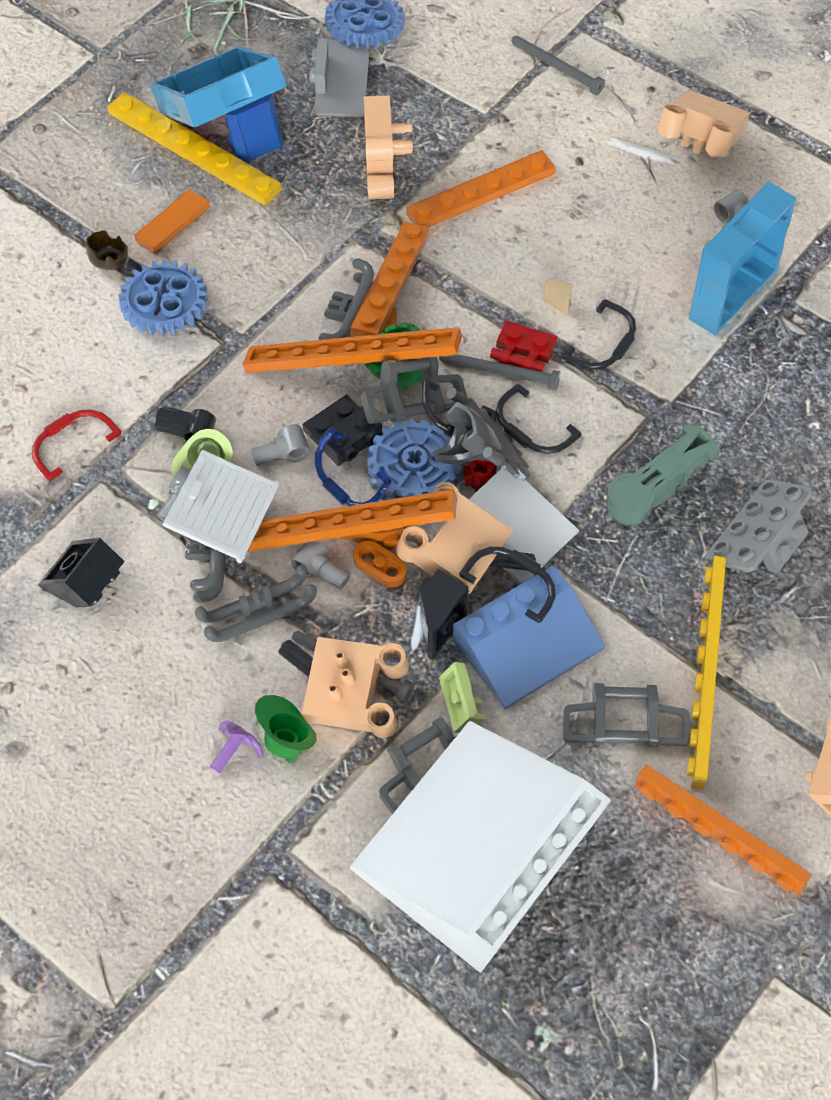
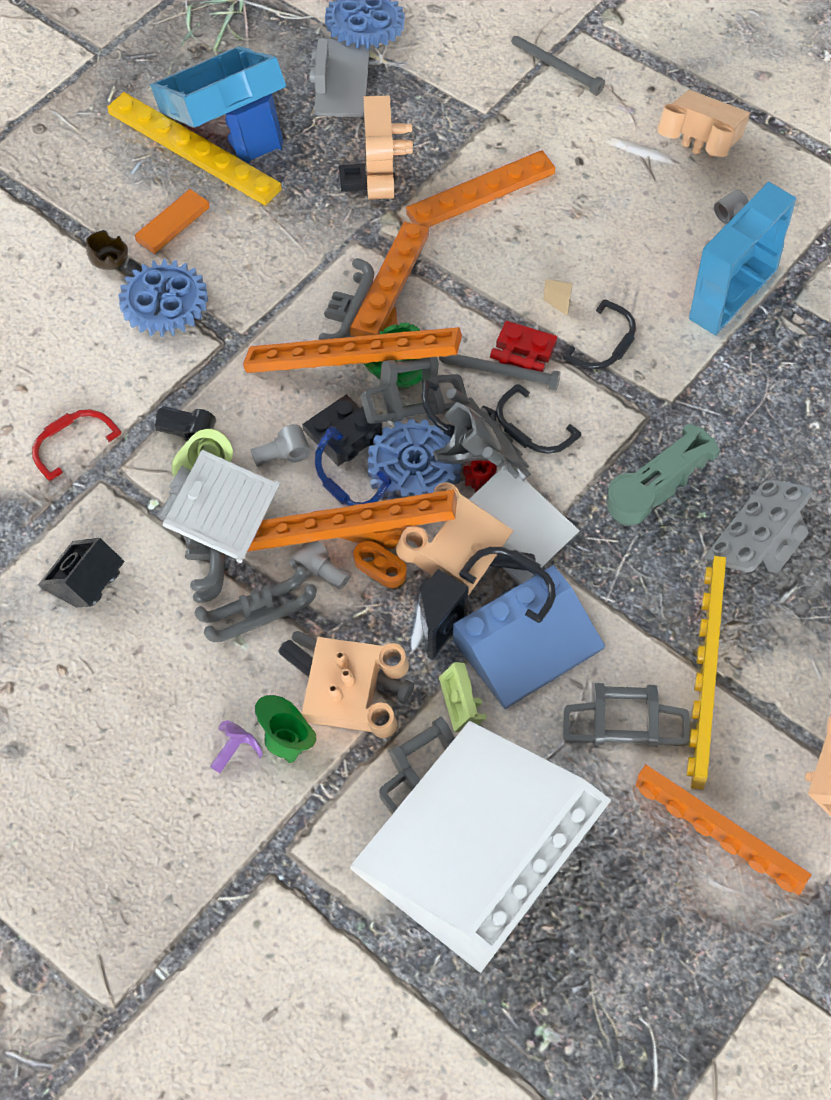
(352, 177): none -> black plate

